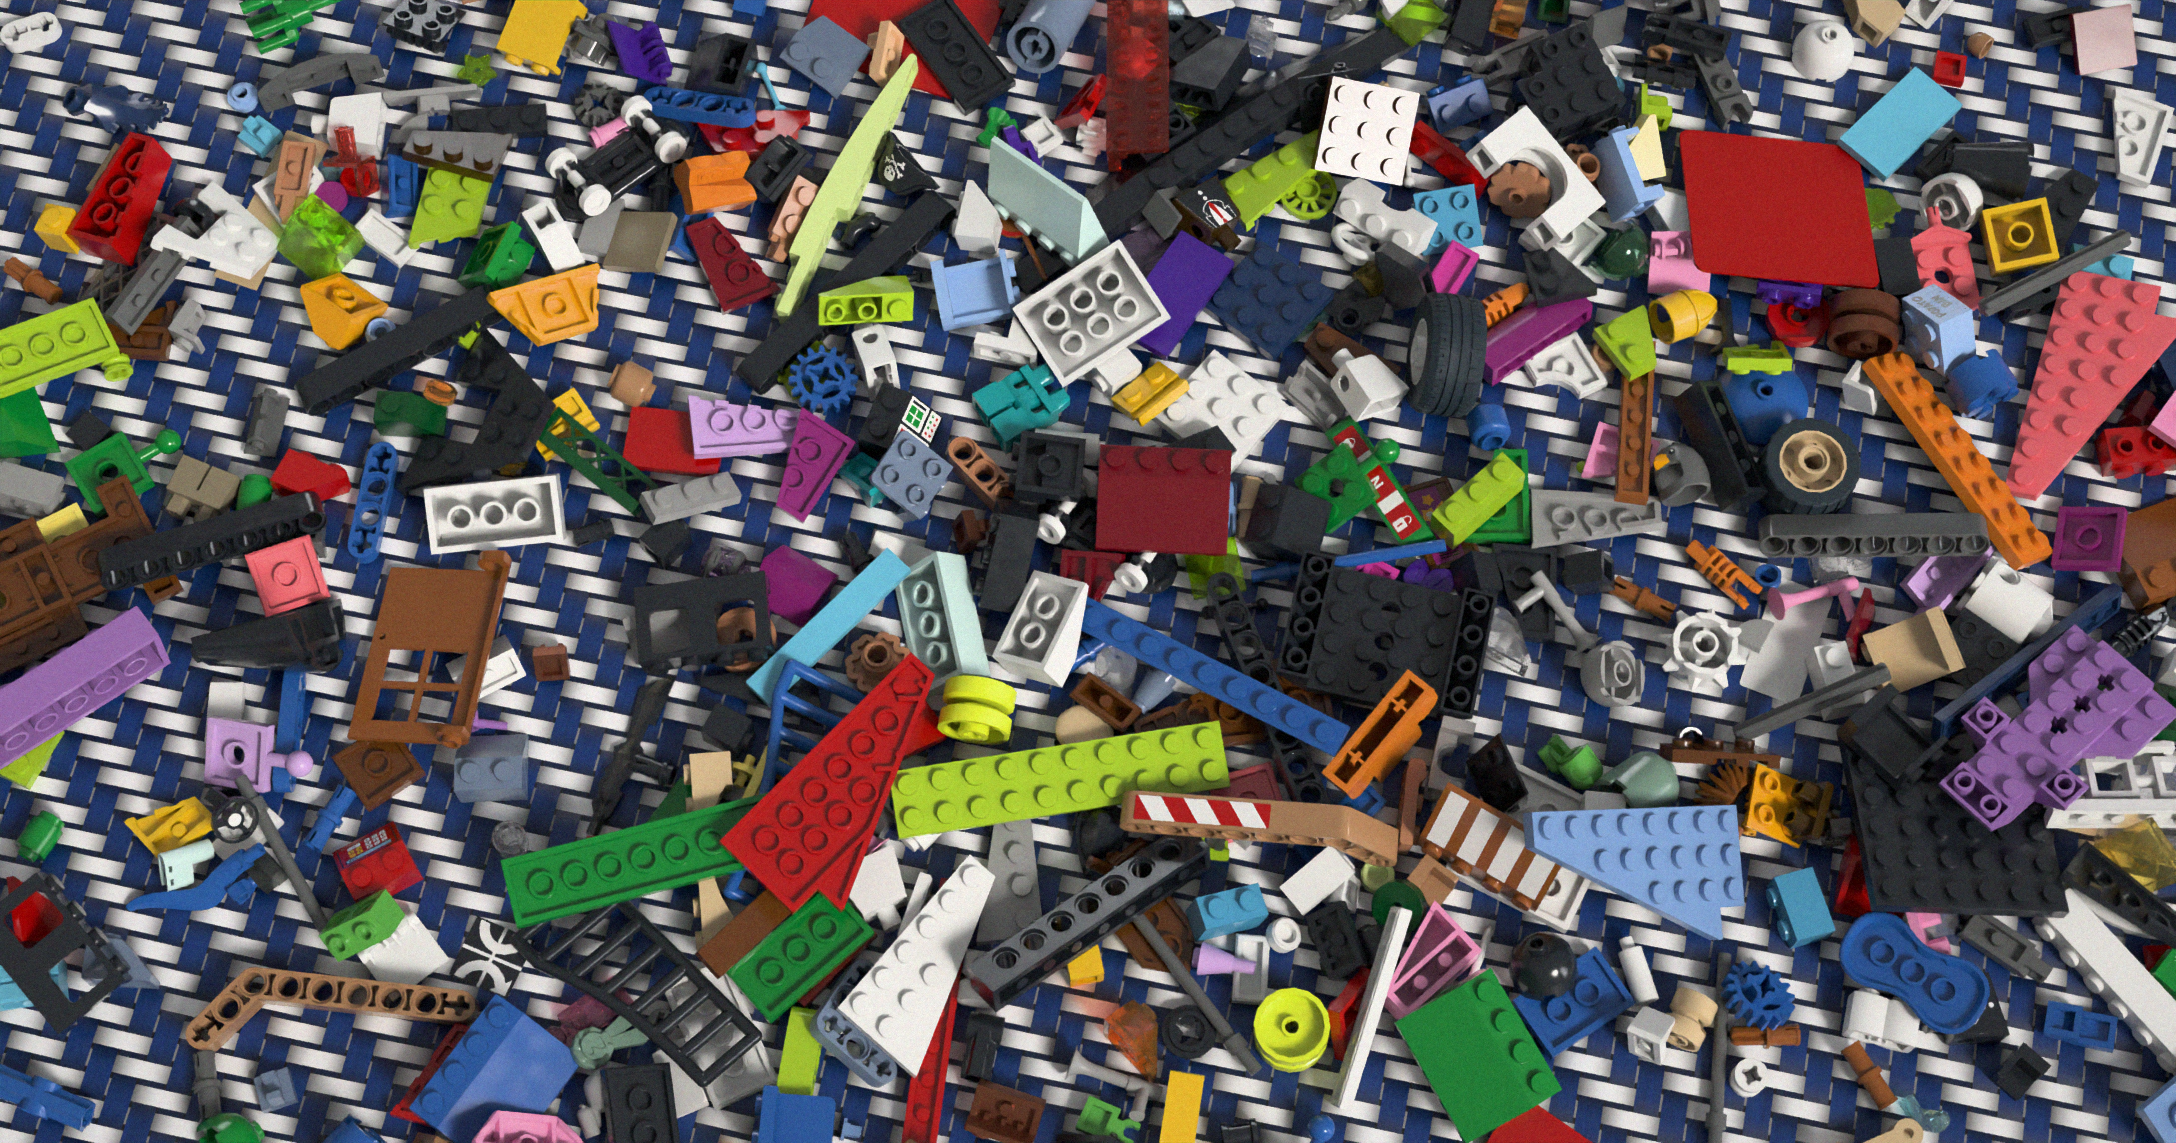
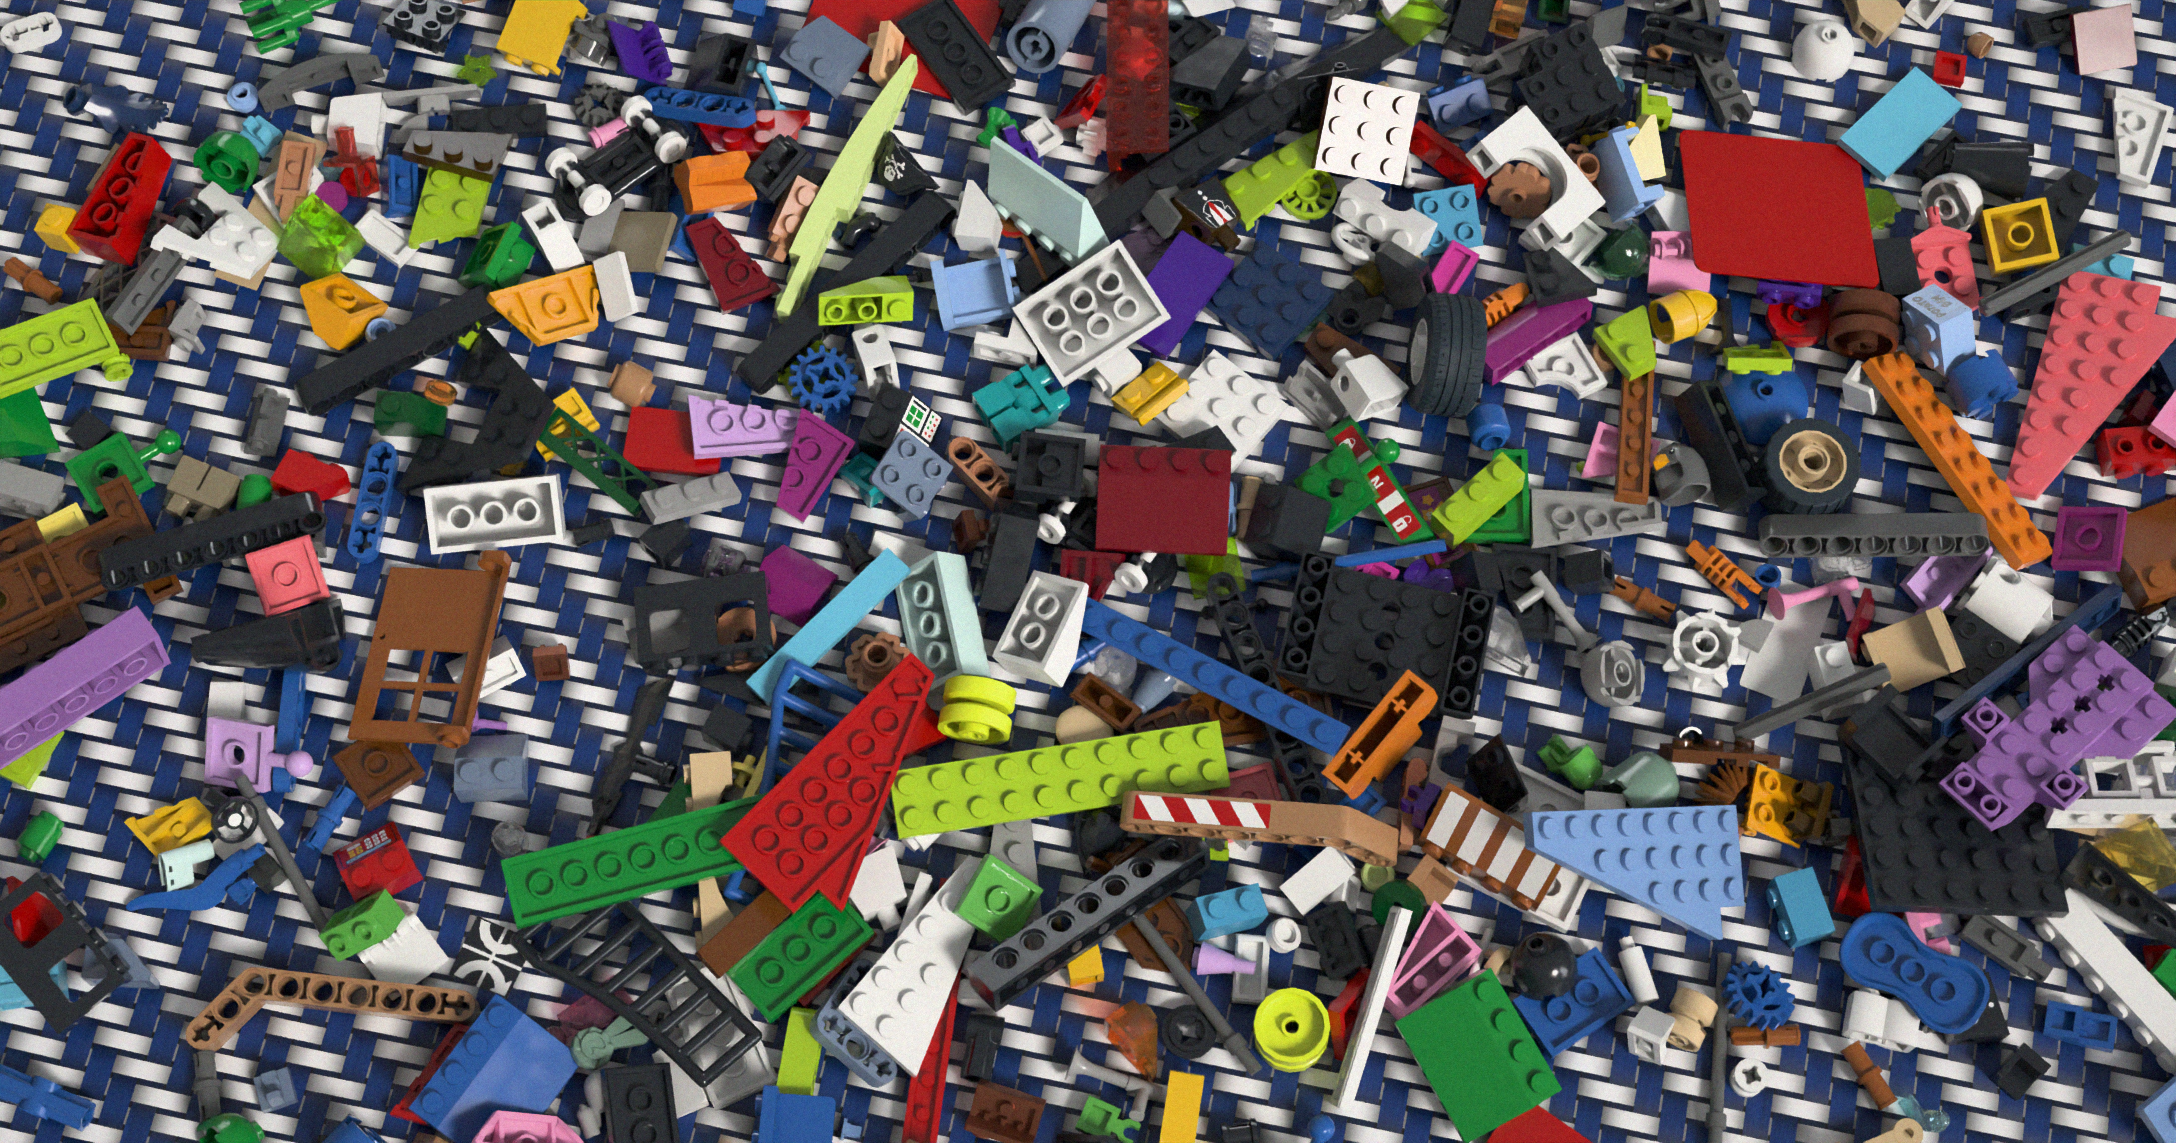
(228, 160): none -> green cylinder
(615, 286): none -> white tile
(997, 899): none -> bright green plate
(1423, 805): none -> dark purple tile
(1498, 960): none -> tan piece
(1587, 140): none -> yellow hinge

